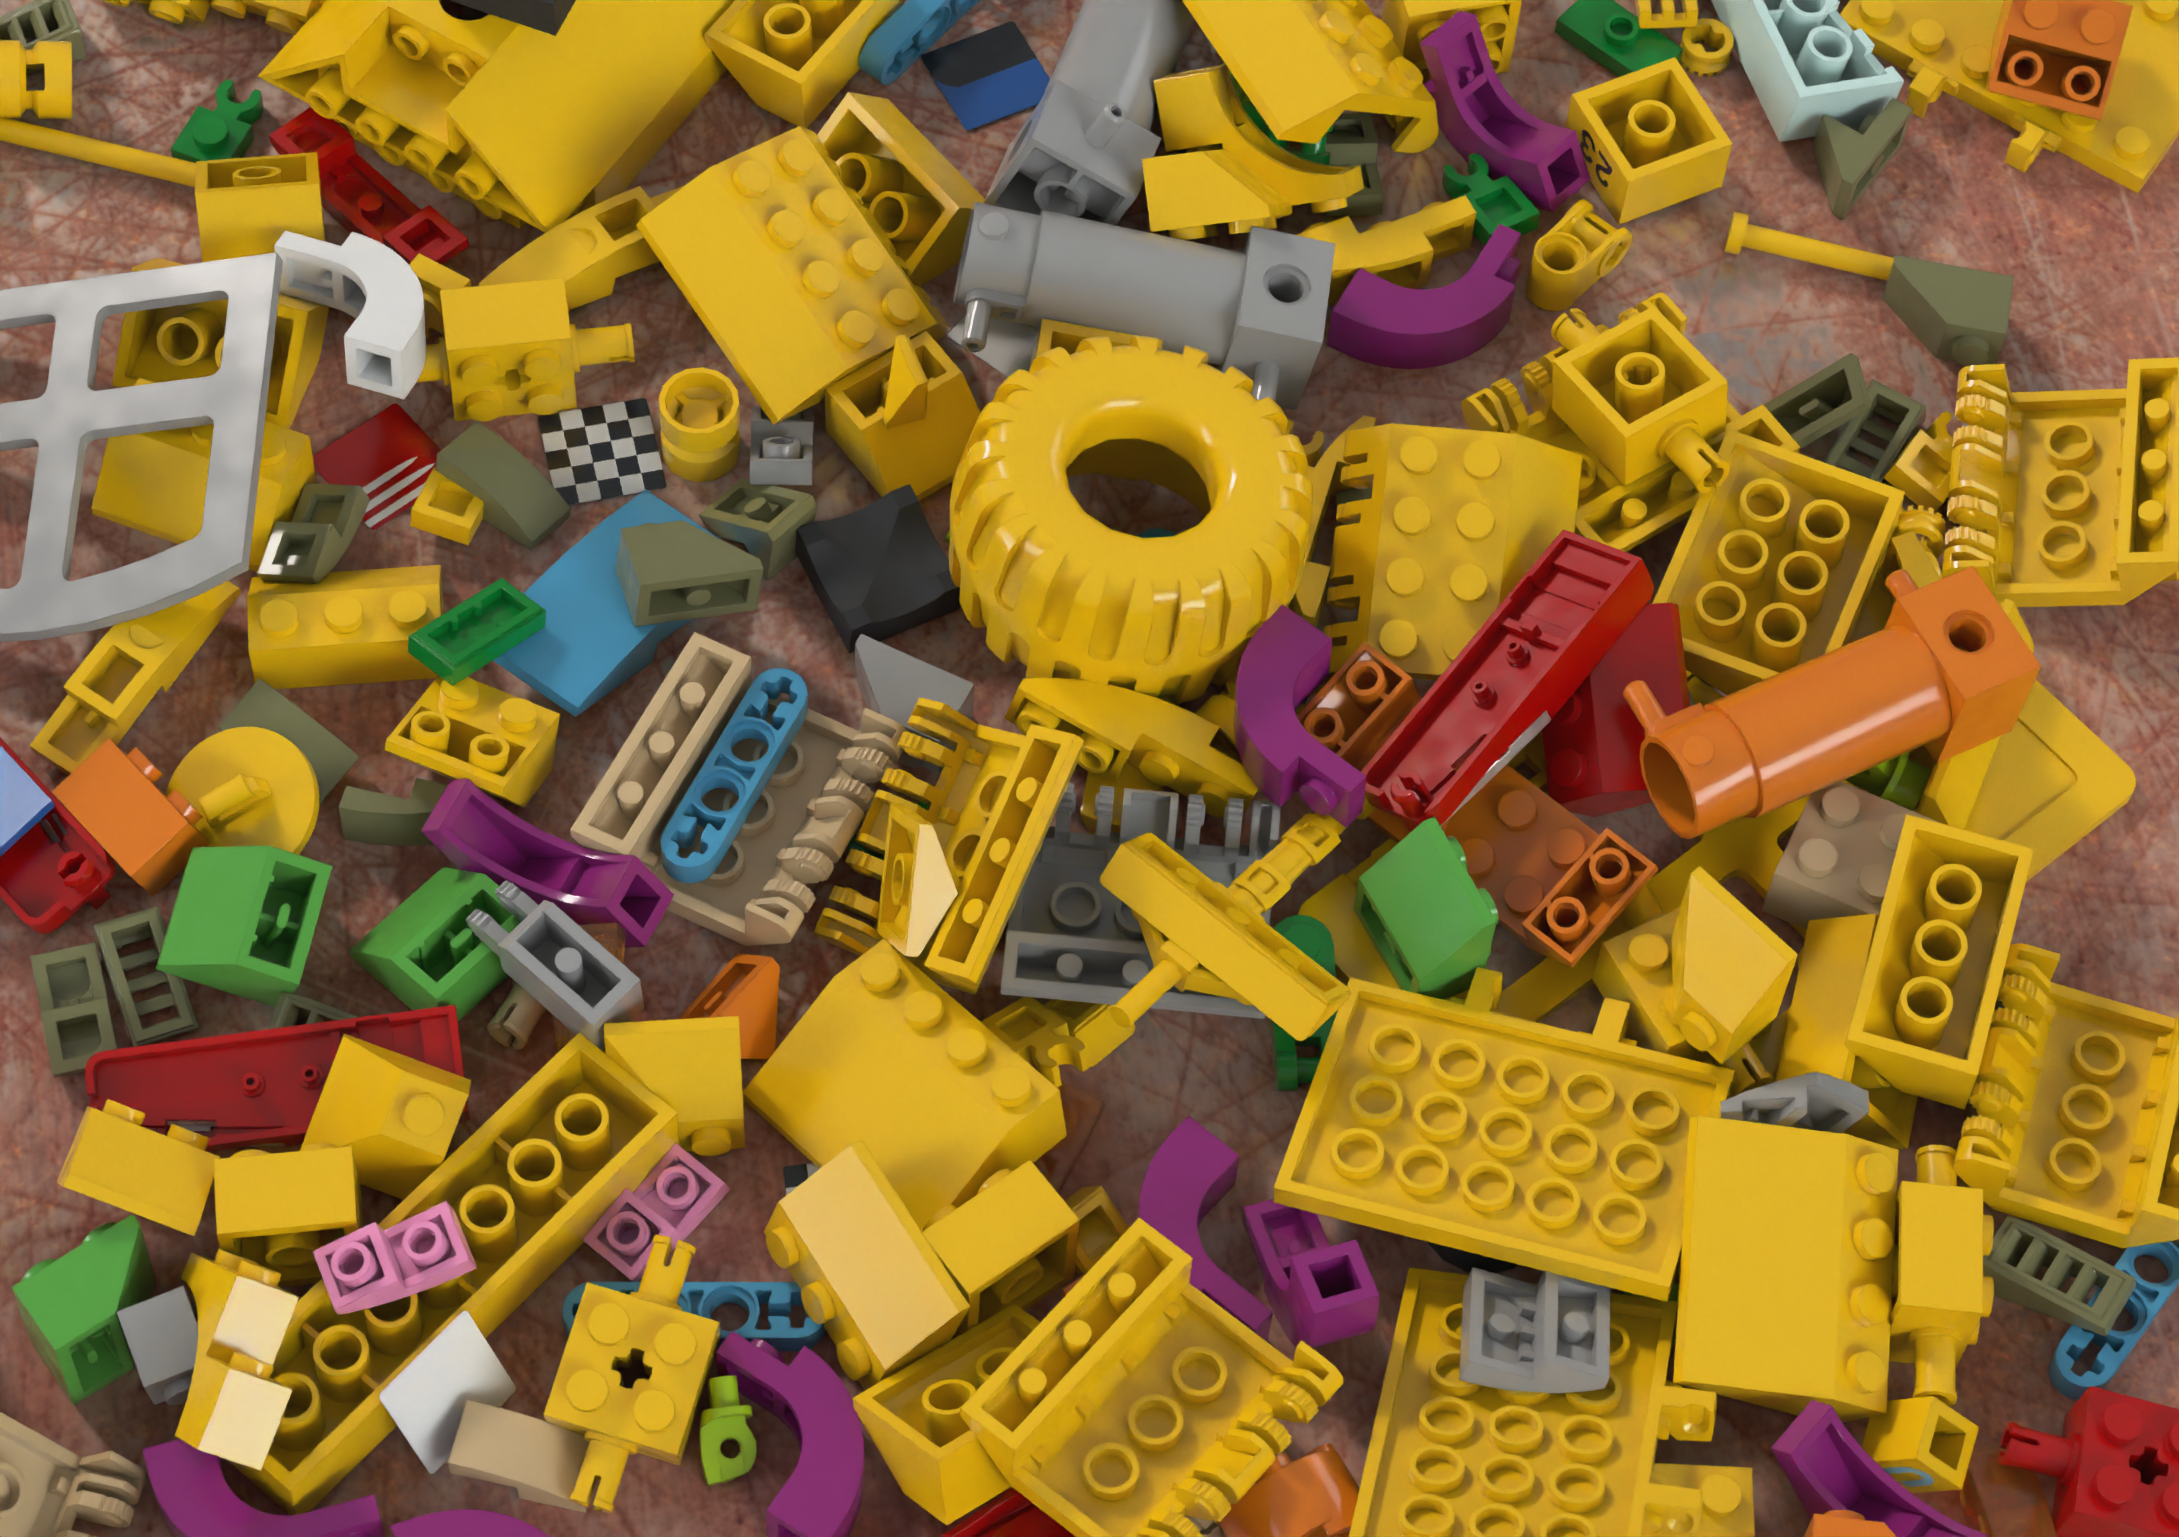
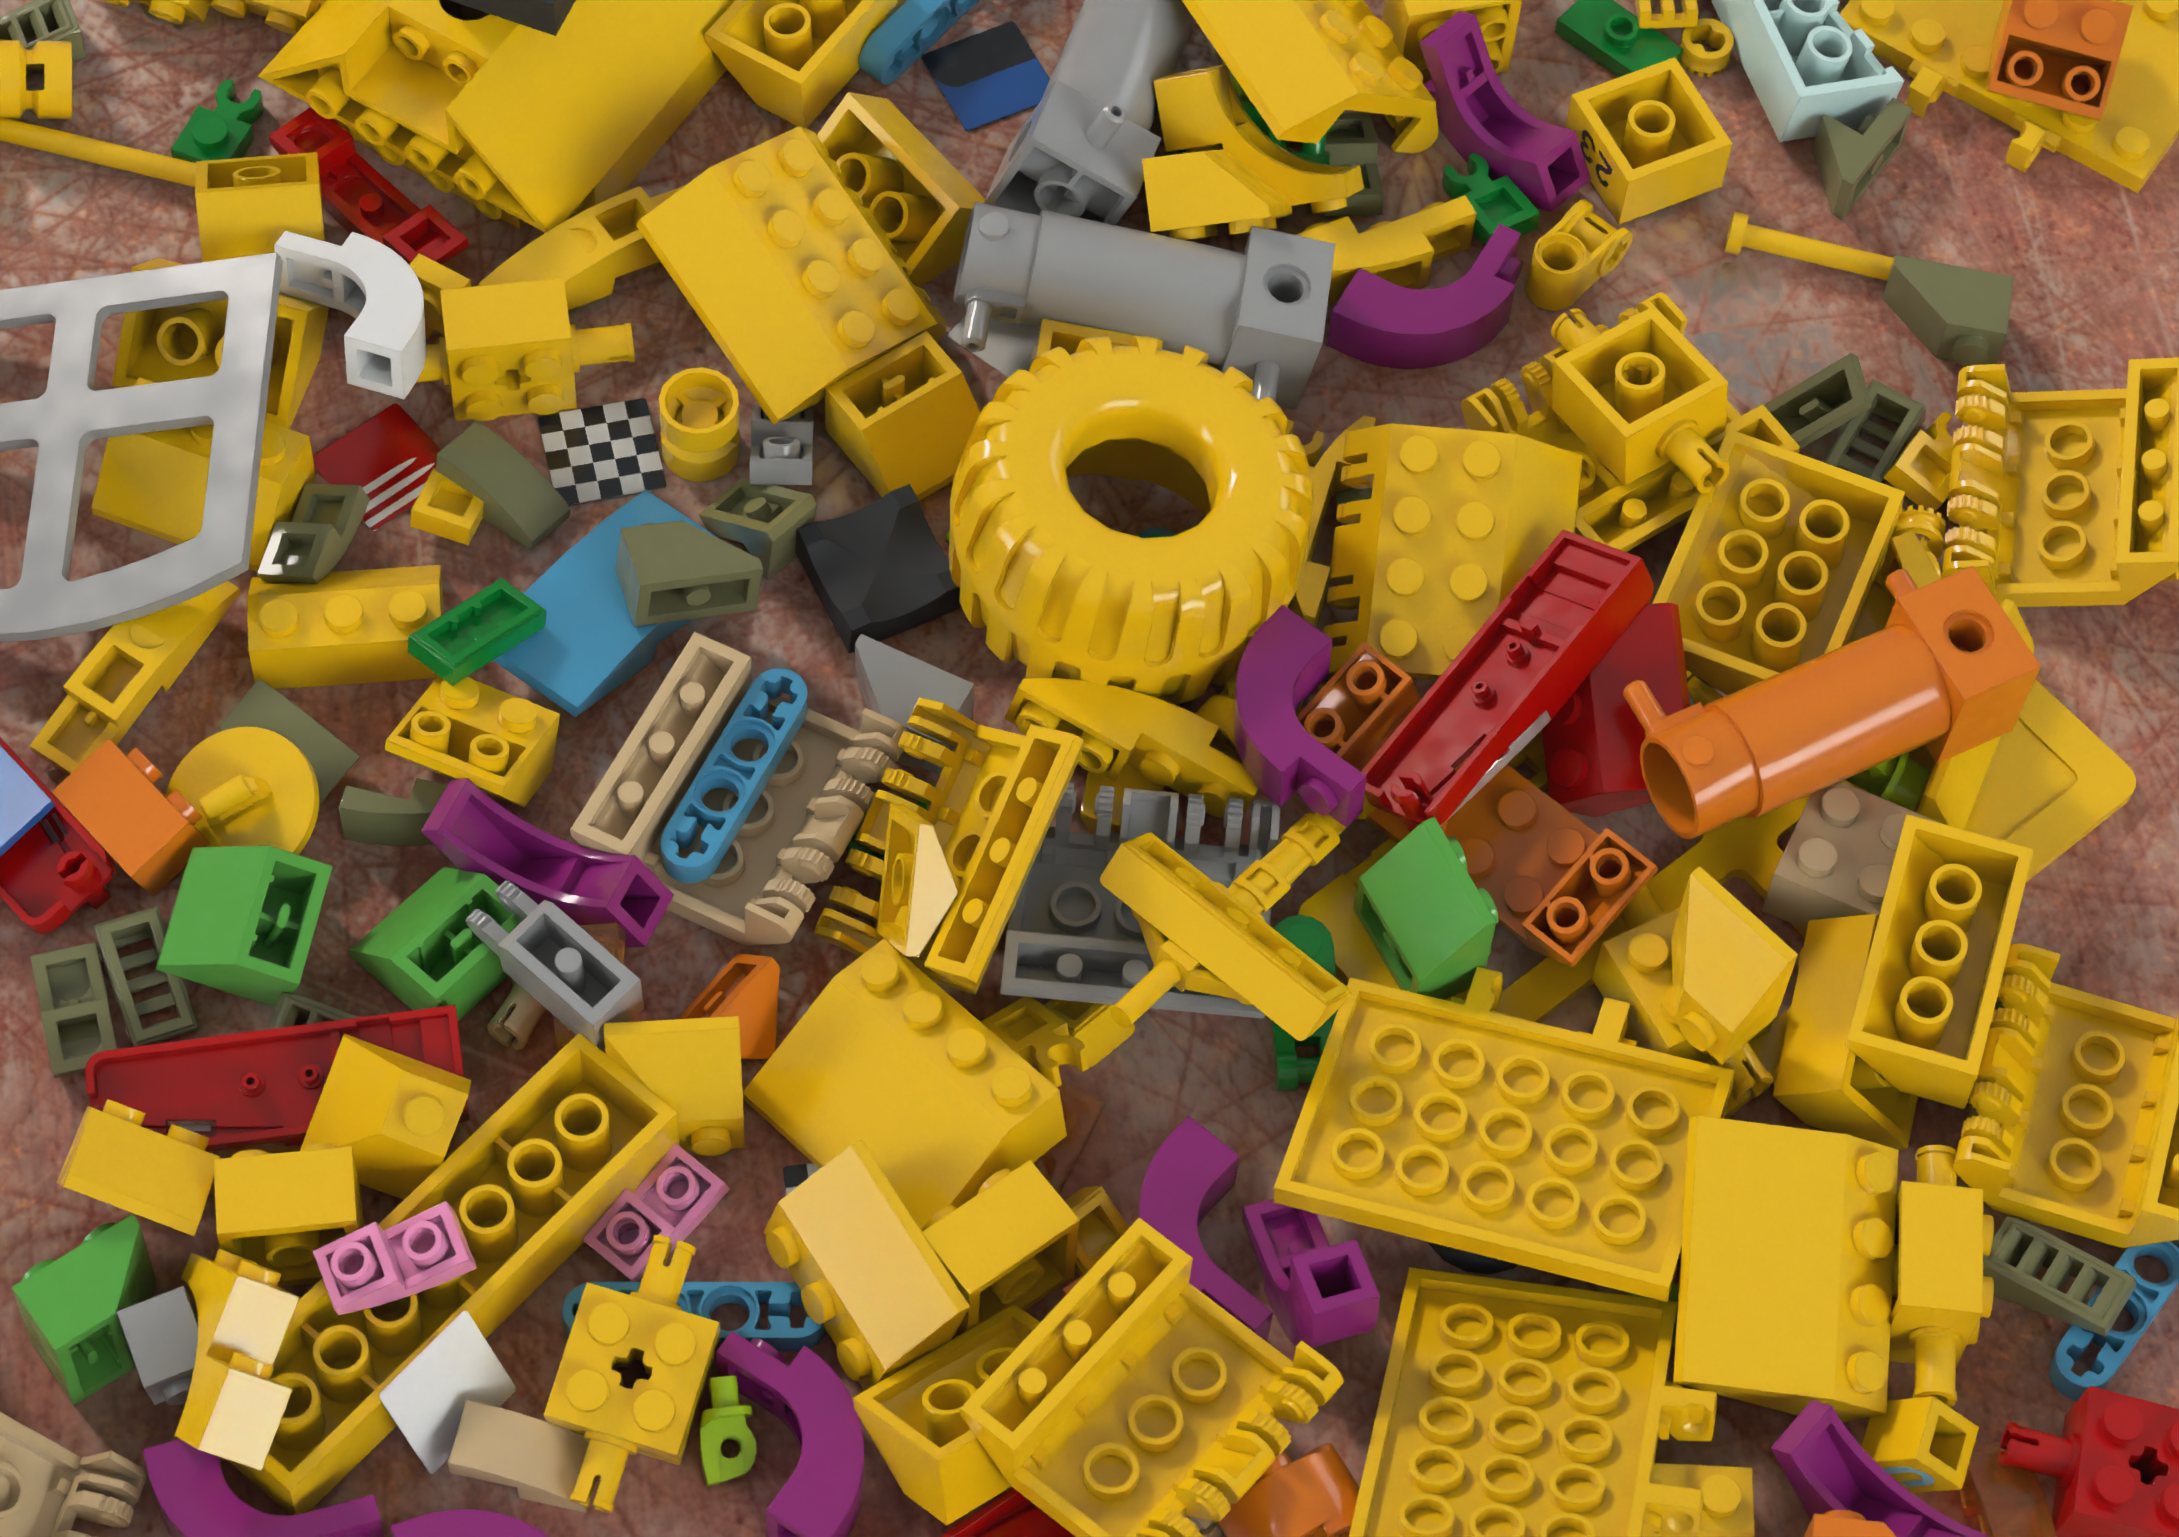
(907, 386): yellow slope -> none
(1535, 1335): light grey slope -> none
(1802, 1102): light grey slope -> none

